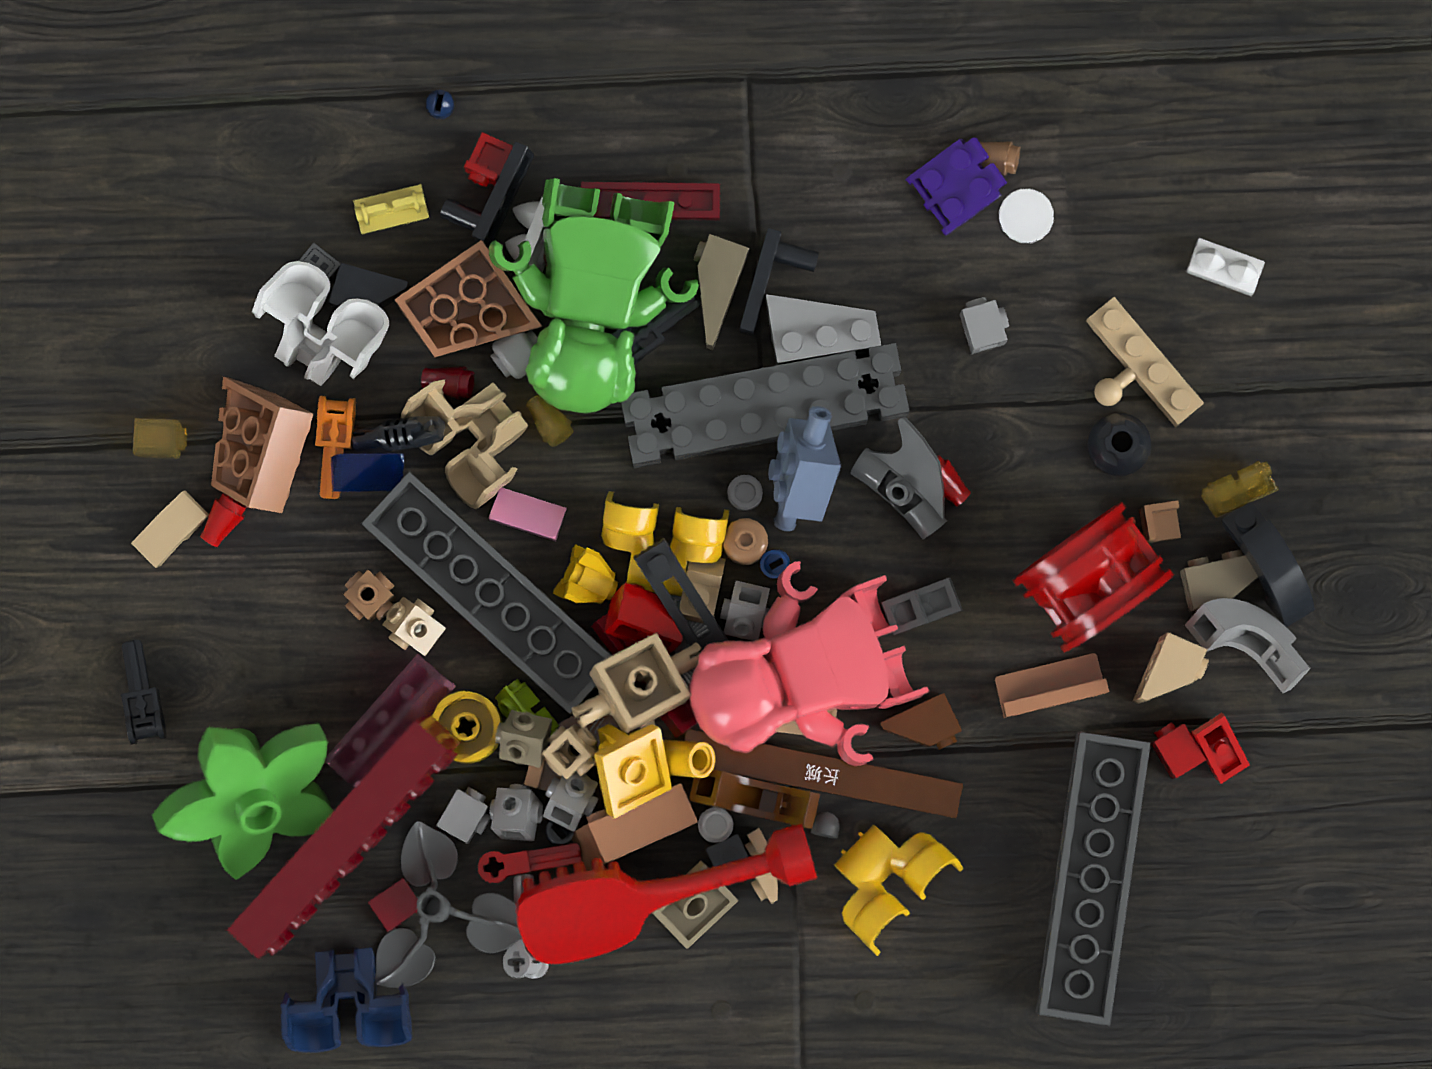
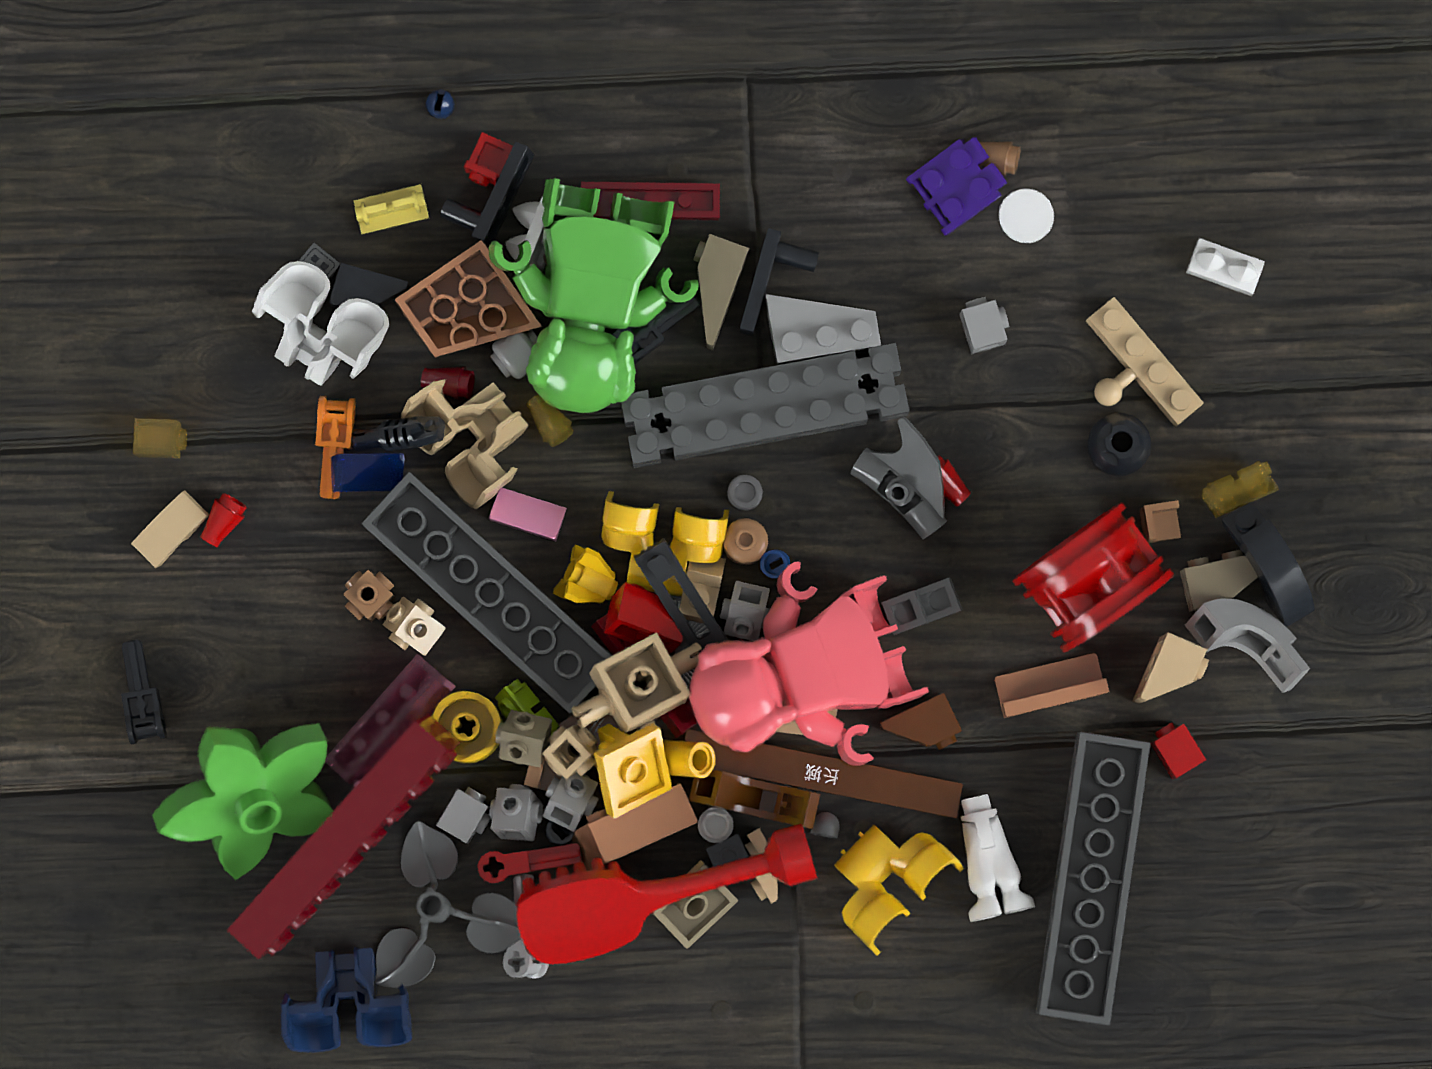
(258, 446): nougat wedge -> none
(395, 904): dark red panel -> none
(804, 469): sand blue brick -> none
(990, 862): none -> white piece
(1220, 748): red slope -> none

